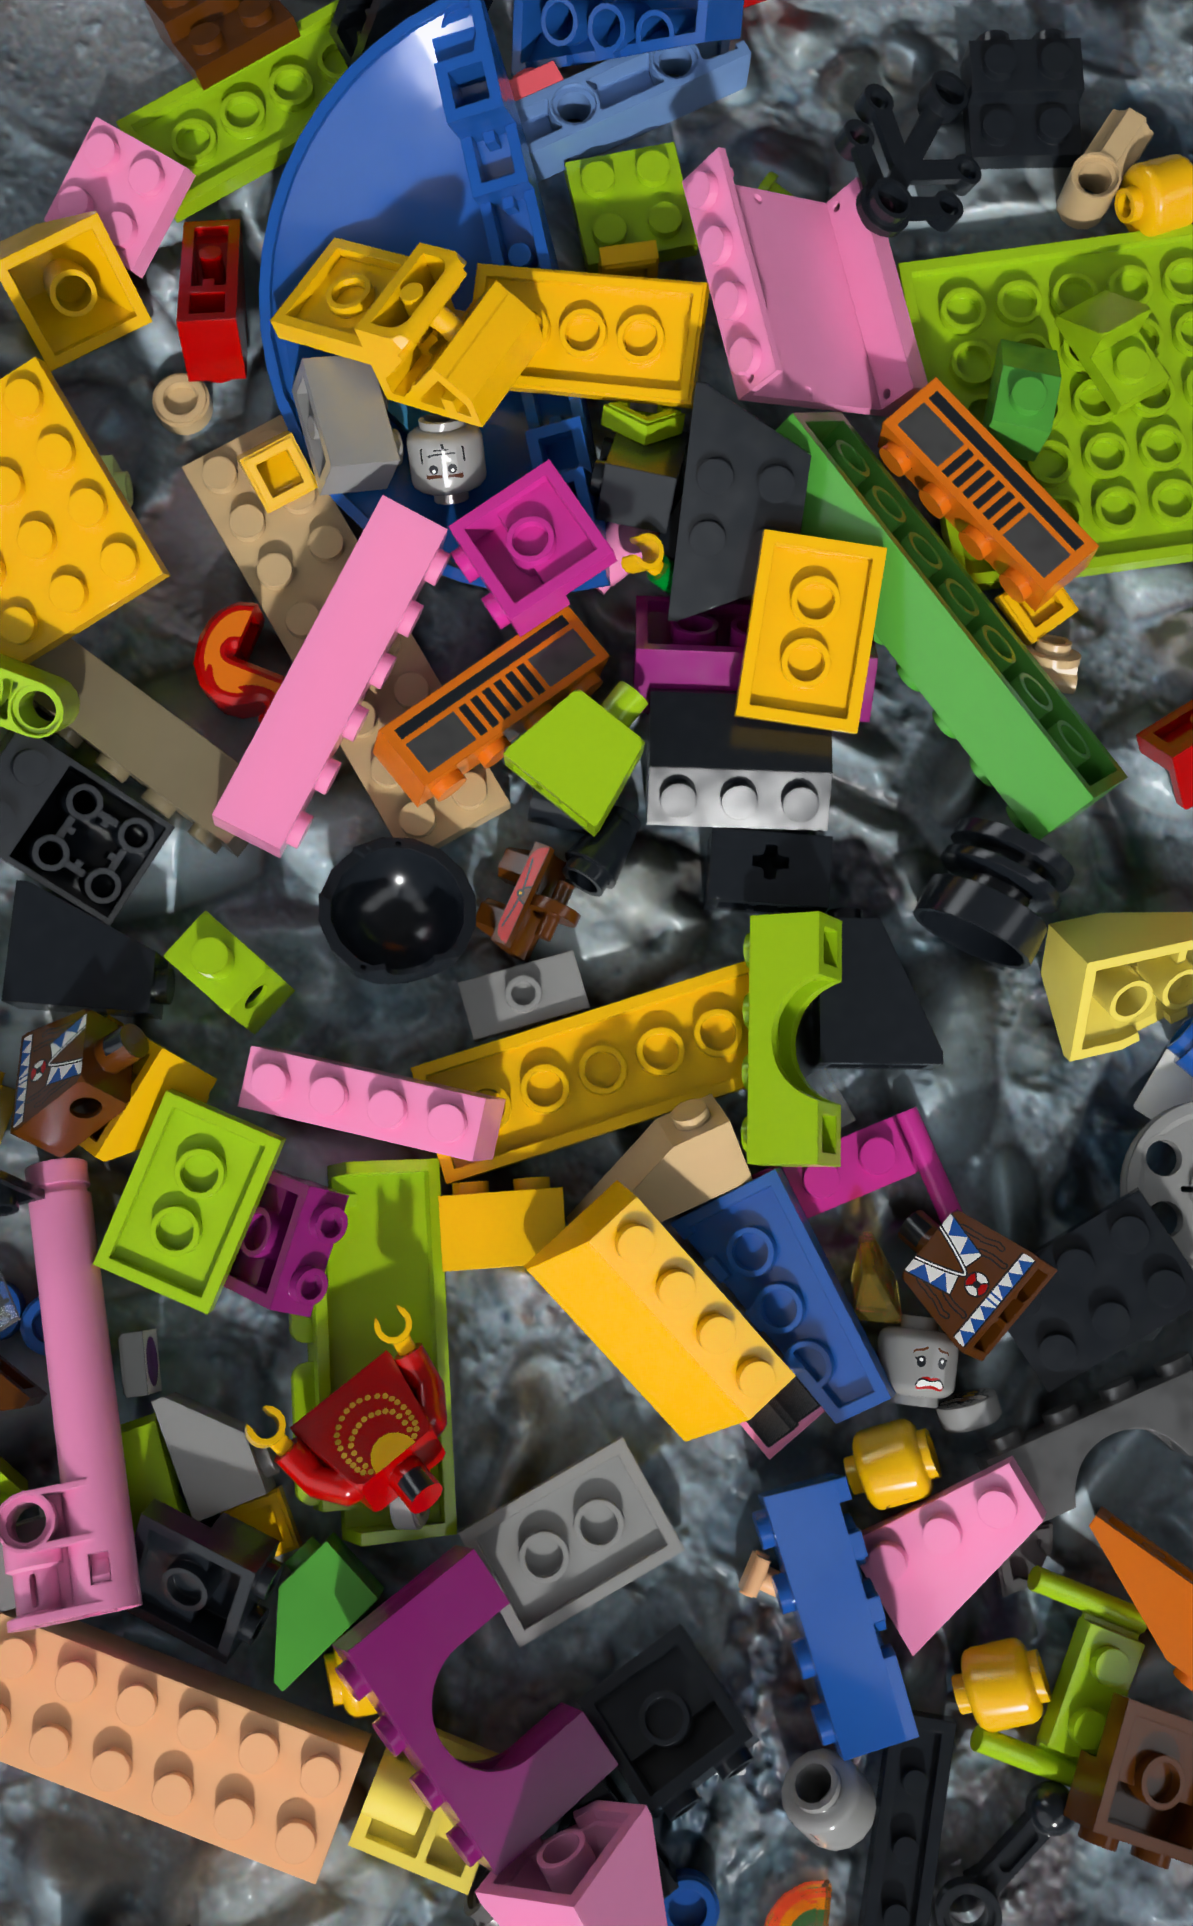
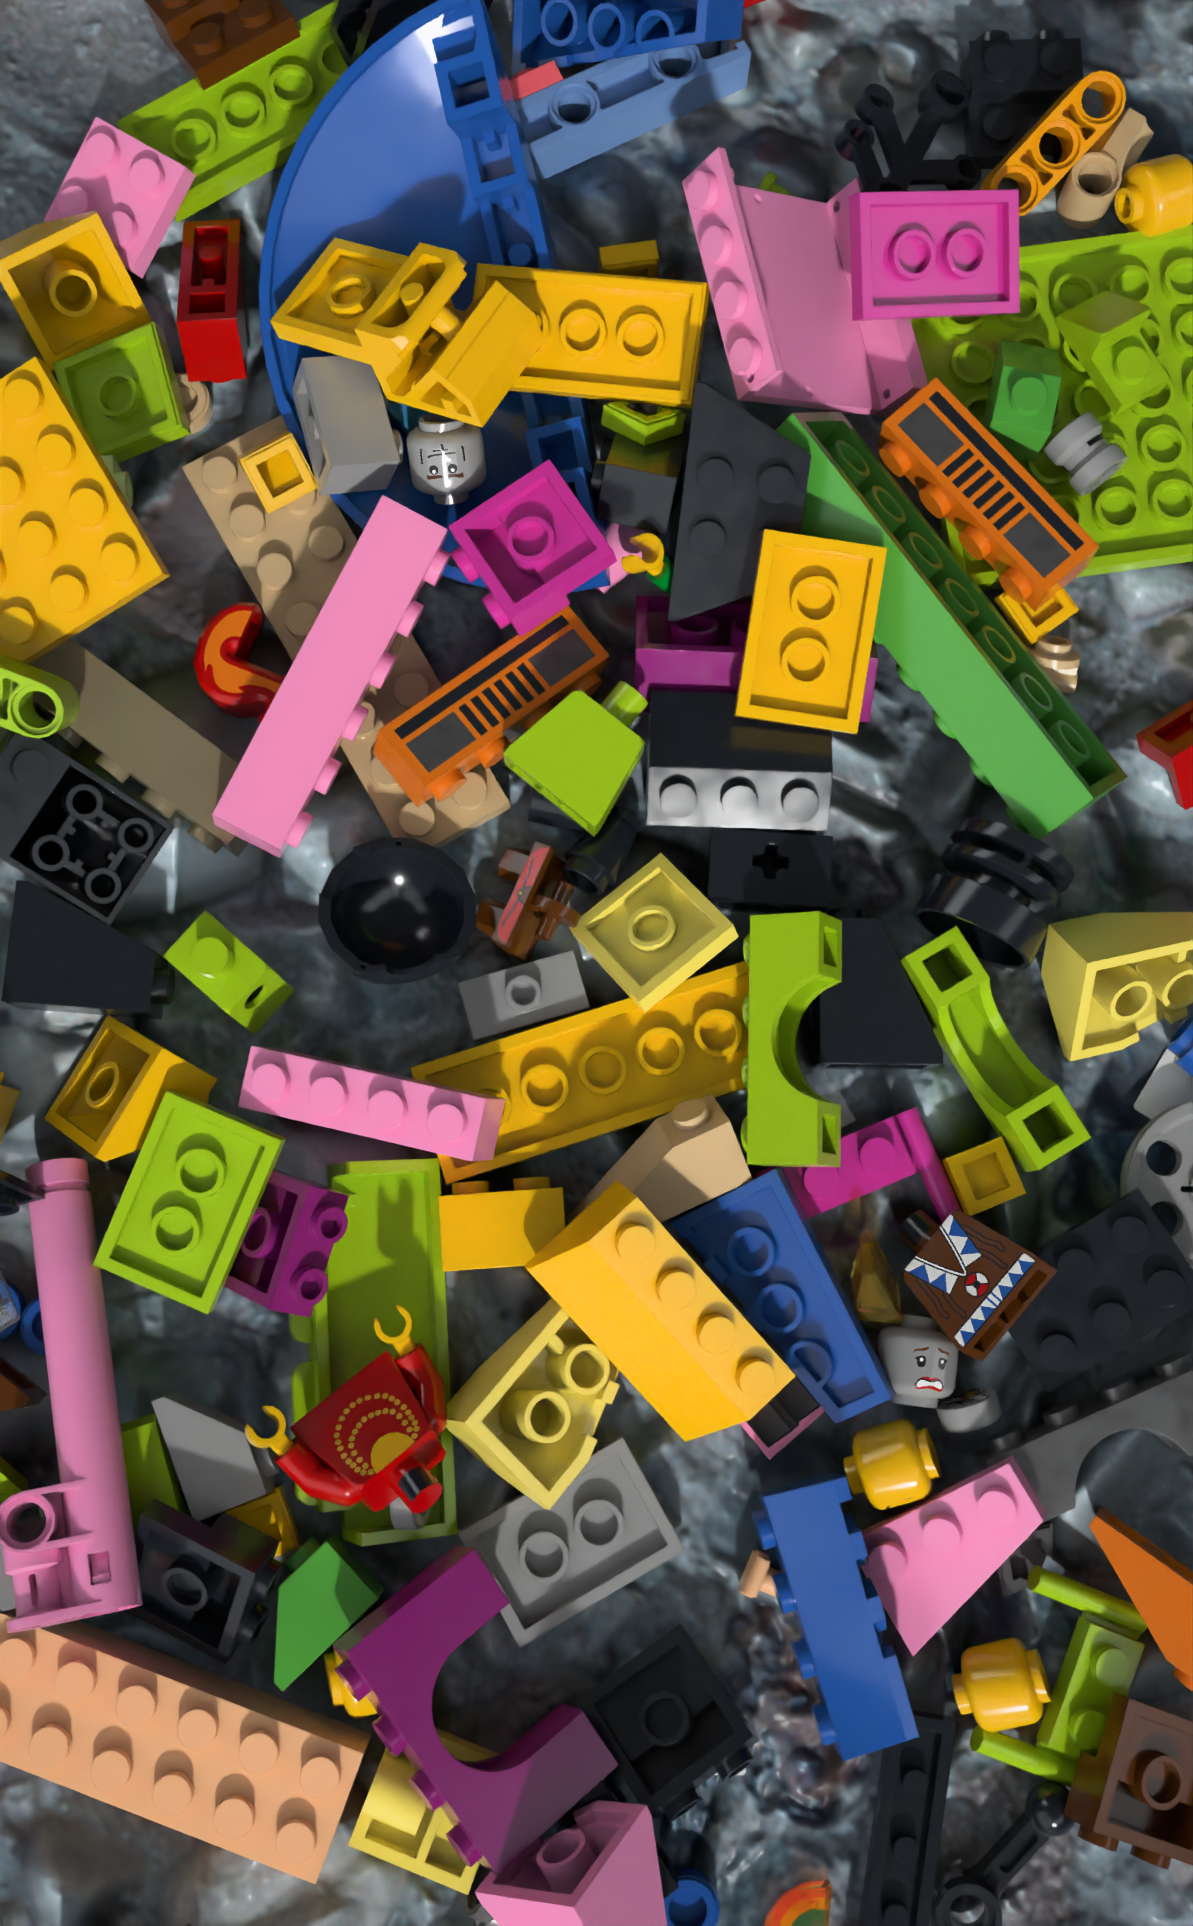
(73, 1079): reddish brown torso -> none
(126, 393): none -> lime tile
(140, 1363): dark grey tile -> none
(536, 1405): none -> light yellow wedge
(631, 200): lime plate -> none
(653, 932): none -> light yellow plate
(828, 1799): light grey head -> none
(934, 254): none -> dark pink plate
(983, 1176): none -> yellow plate
(1008, 1088): none -> lime arch
(1073, 129): none -> light orange beam
(1085, 454): none -> light grey wheel

